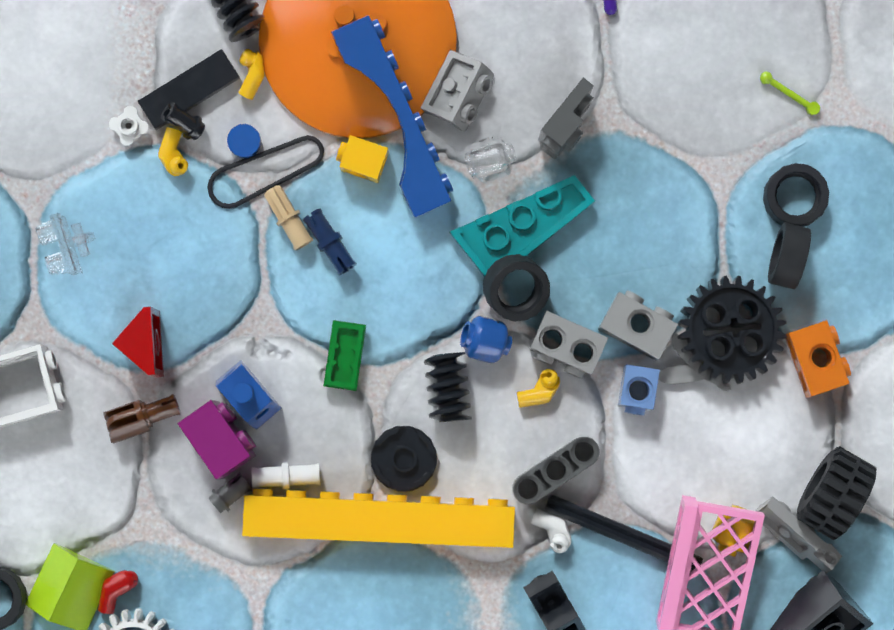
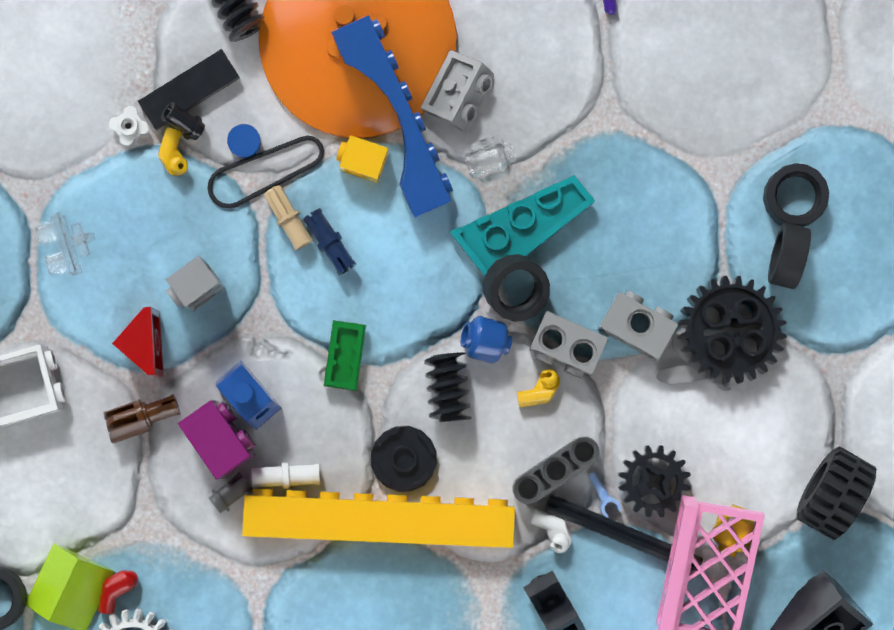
(194, 284): none -> light grey brick
(255, 74): yellow arm -> none
(564, 126): dark grey plate -> none
(603, 494): none -> light blue hand
(649, 378): medium blue brick -> none
(667, 472): none -> black gear
(797, 535): light grey hinge -> none
(812, 108): lime hinge -> none
(814, 378): orange brick -> none

